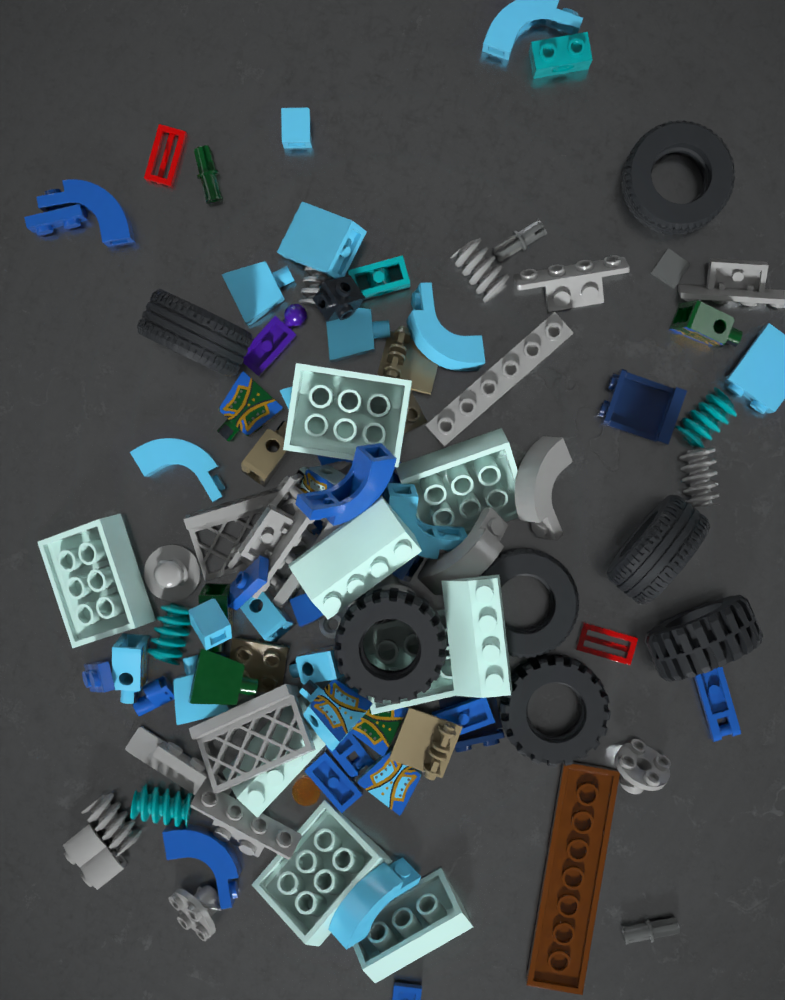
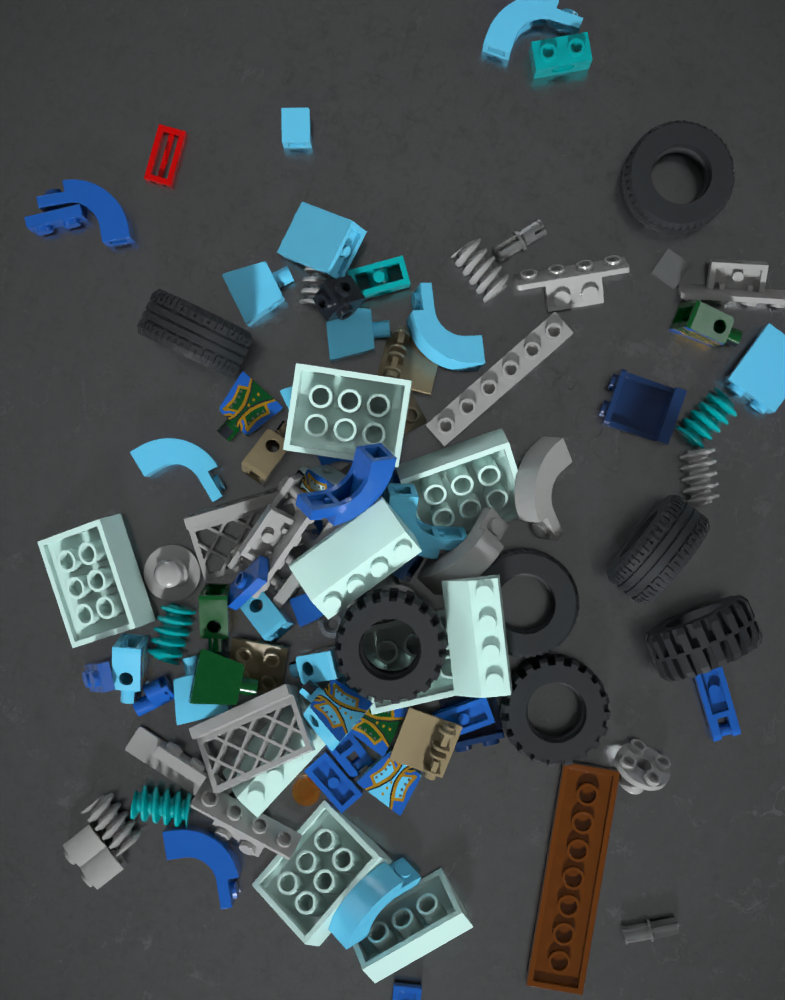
(197, 910): light grey plate -> none
(208, 174): dark green axle -> none
(210, 624): medium azure panel -> none
(274, 339): dark purple plate -> none
(583, 636): red tile -> none

